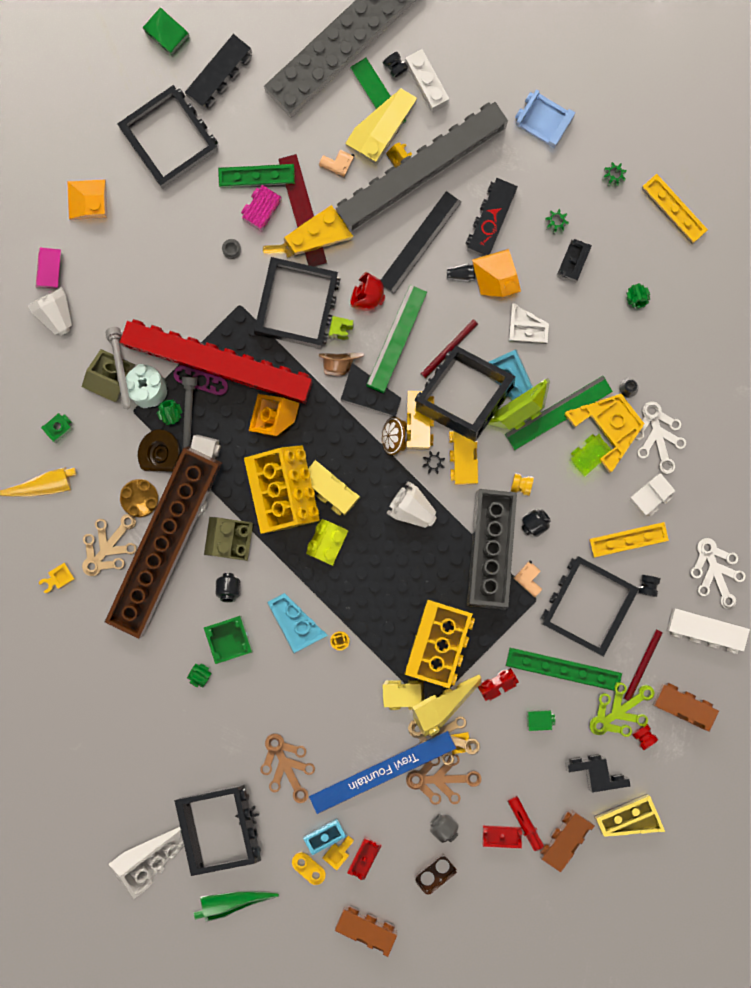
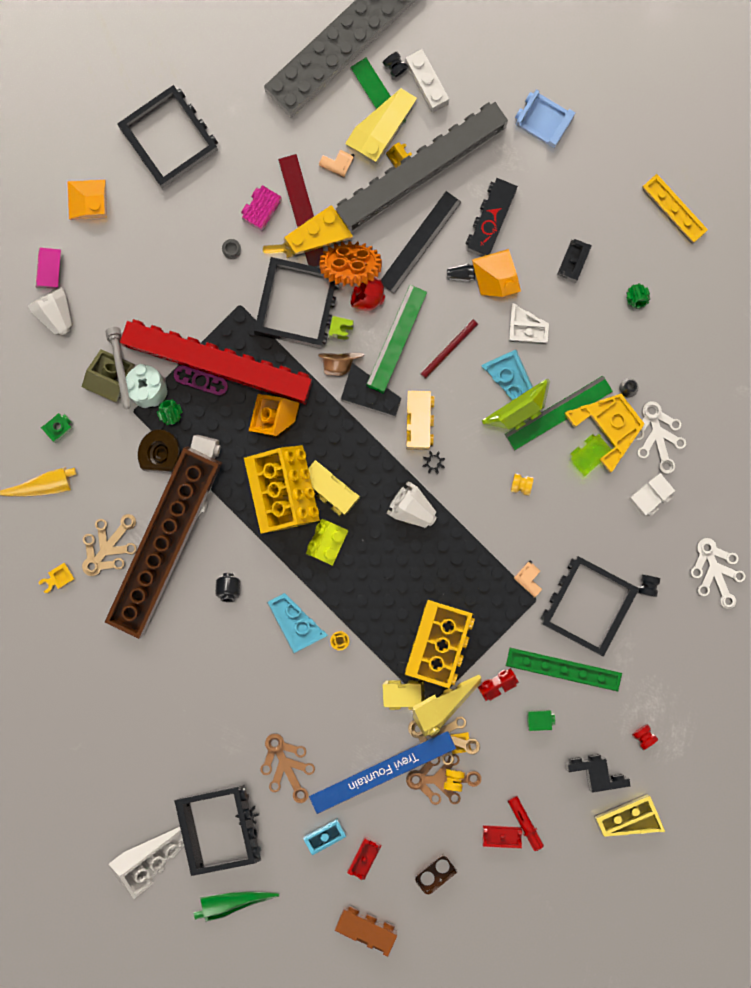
(139, 498): pearl gold dish -> none
(165, 31): green piece -> none
(189, 384): dark grey piece -> none
(199, 675): green gear -> none
(218, 72): black brick -> none
(228, 538): olive slope -> none
(228, 639): green container -> none
(256, 175): green tile -> none
(309, 868): yellow plate -> none
(337, 854): yellow plate -> none
(350, 264): none -> orange gear
(394, 435): pearl gold dish -> none
(444, 828): dark grey head -> none
(450, 420): black window -> none
(457, 777): none -> yellow wheel
(464, 458): yellow wedge -> none
(491, 549): dark grey brick -> none
(536, 522): black head -> none
(552, 223): green gear -> none
(566, 840): dark orange wedge -> none
(617, 169): green gear -> none
(618, 711): lime plant -> none
(628, 539): yellow plate -> none
(643, 665): dark red bar -> none
(686, 707): dark orange wedge -> none
(708, 630): white brick -> none

